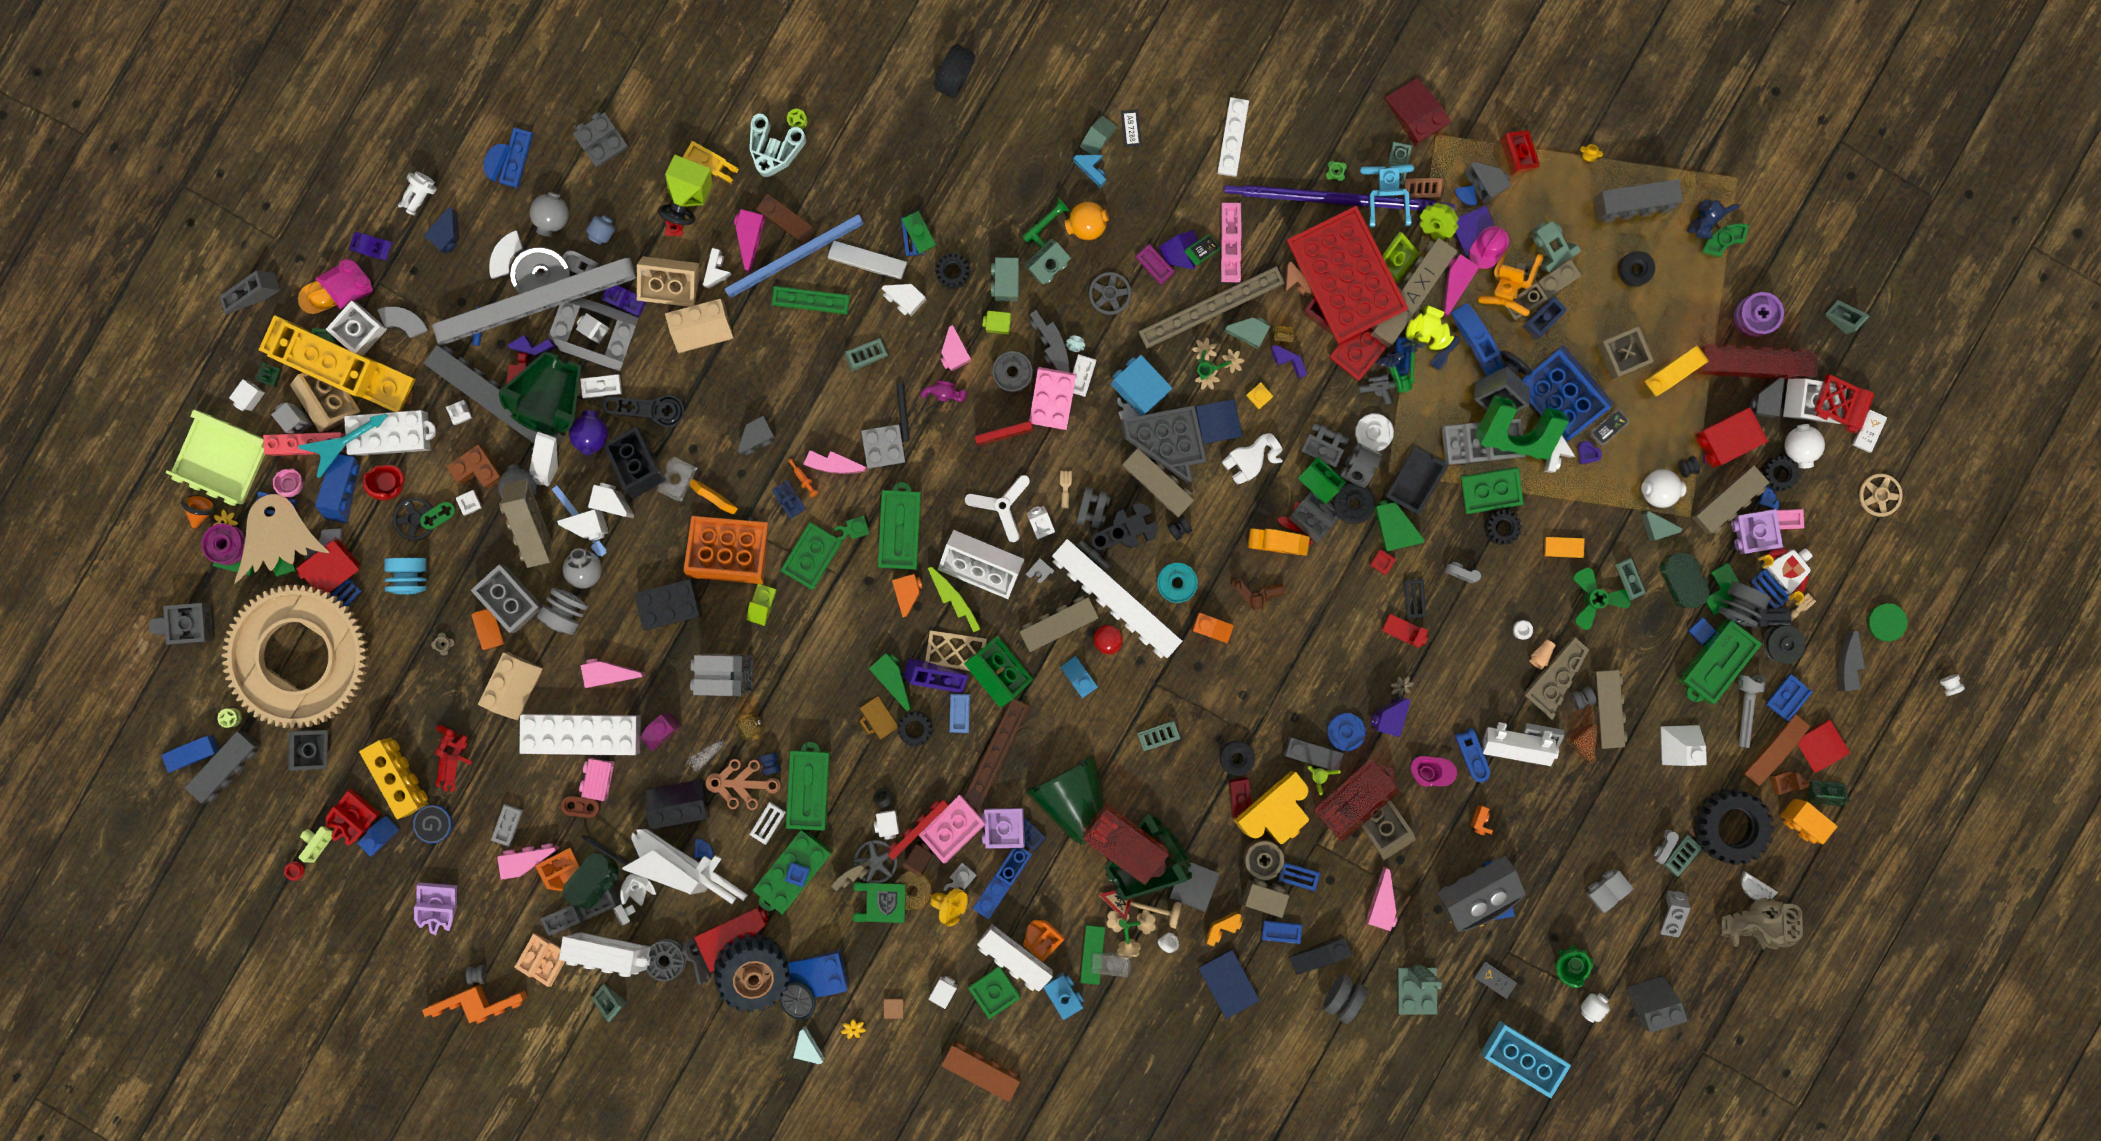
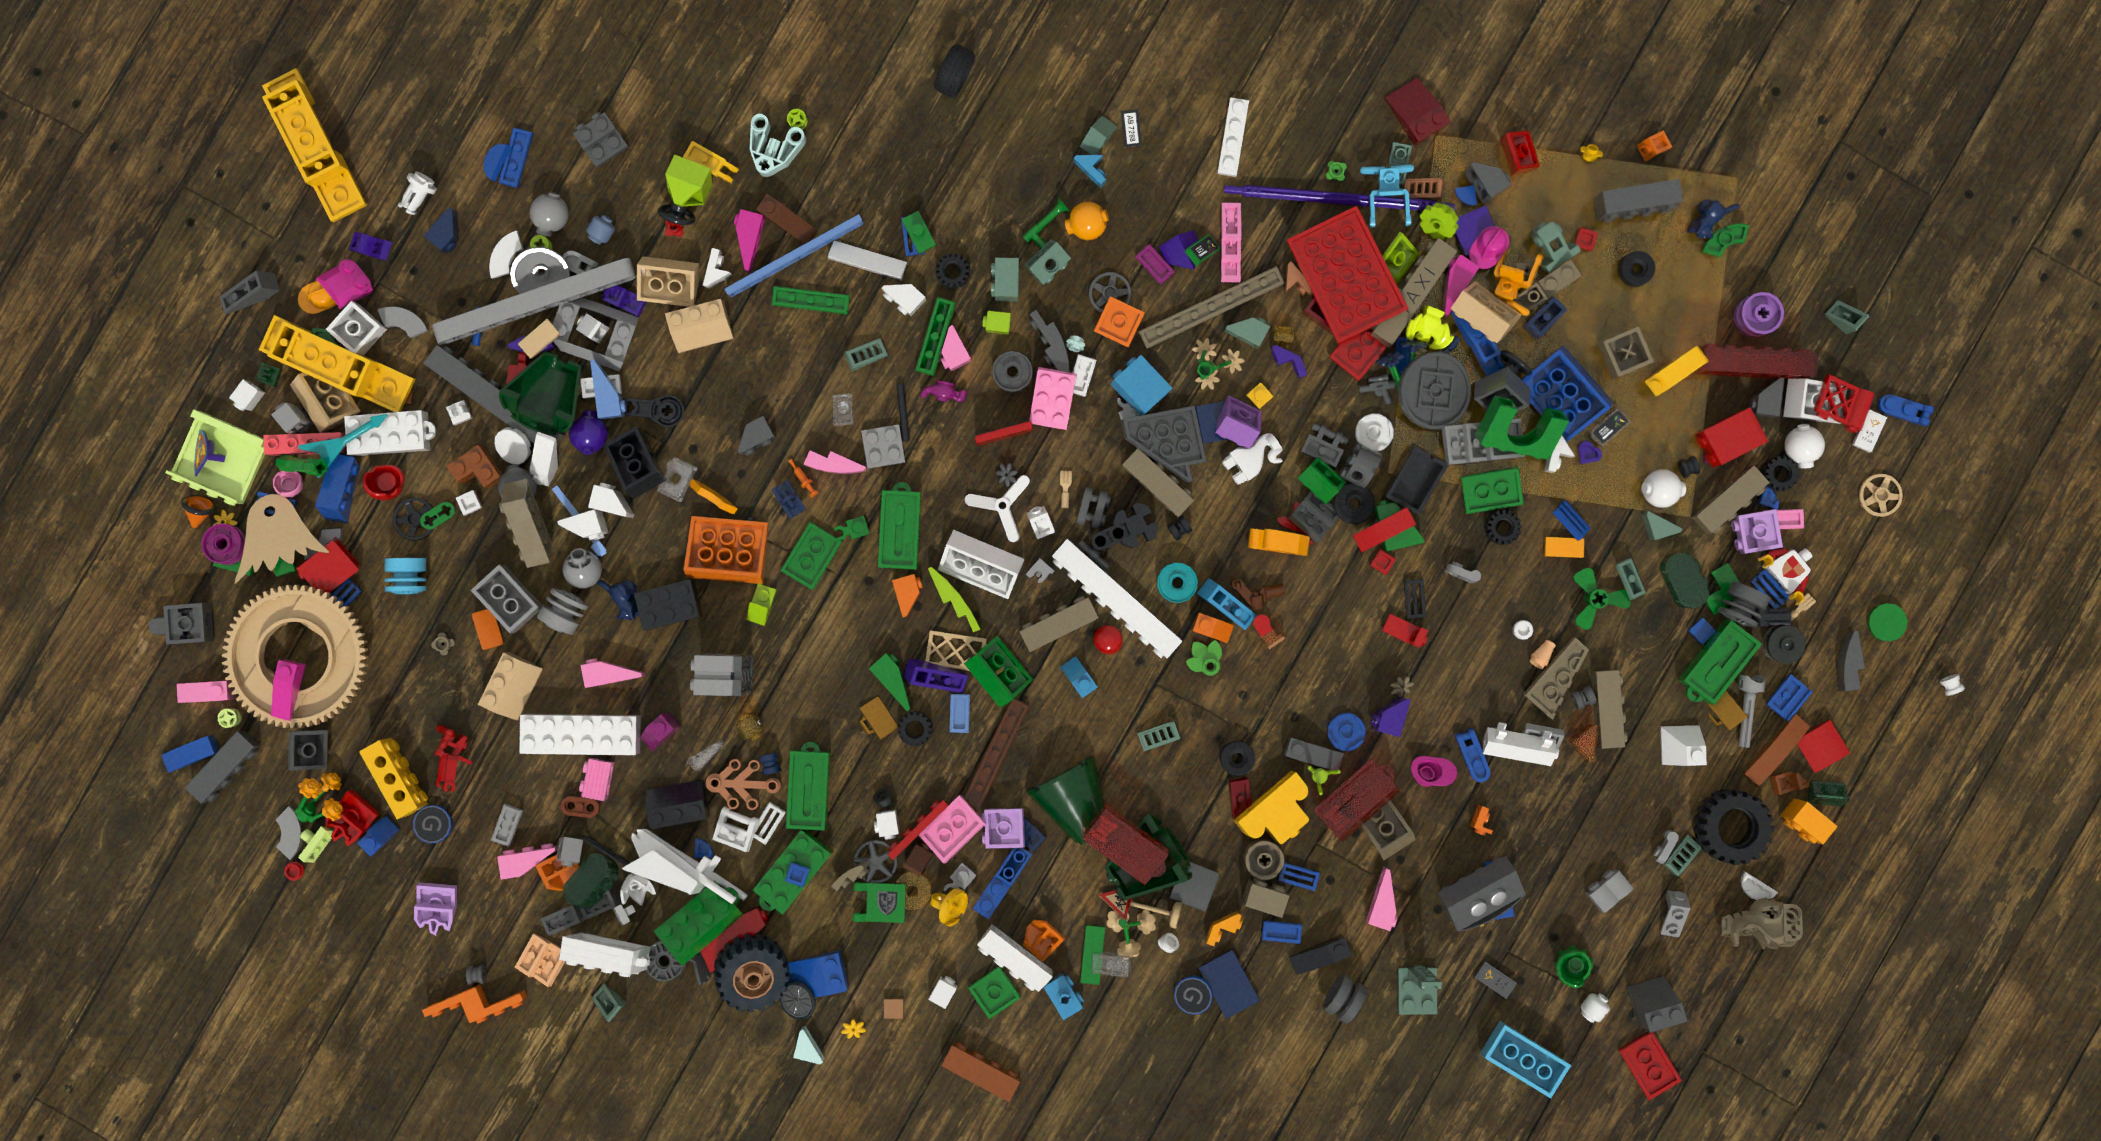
(205, 451): none -> shield
(205, 691): none -> bright pink slope
(286, 688): none -> dark pink slope
(290, 833): none -> light grey tile
(310, 466): none -> green axle
(310, 787): none -> light orange plant
(317, 161): none -> yellow bracket
(512, 445): none -> white tile
(537, 239): none -> lime wheel
(539, 339): none -> tan tile
(569, 851): none -> light grey brick
(608, 399): none -> medium blue slope
(623, 595): none -> dark blue animal
(698, 924): none -> green piece
(733, 835): none -> white plate
(843, 410): none -> clear slope
(935, 336): none -> green brick
(1006, 474): none -> dark grey plant
(1119, 321): none -> orange plate
(1193, 995): none -> black tile
(1203, 655): none -> bright green plate
(1226, 604): none -> dark azure slope
(1239, 422): none -> medium lavender slope
(1262, 626): none -> leg
(1384, 529): none -> red slope
(1434, 390): none -> dark grey plate
(1485, 312): none -> tan slope
(1571, 520): none -> blue tile
(1586, 239): none -> red tile
(1649, 1065): none -> red tile
(1654, 145): none -> orange bracket
(1728, 712): none -> pearl gold piece
(1905, 409): none -> blue plate

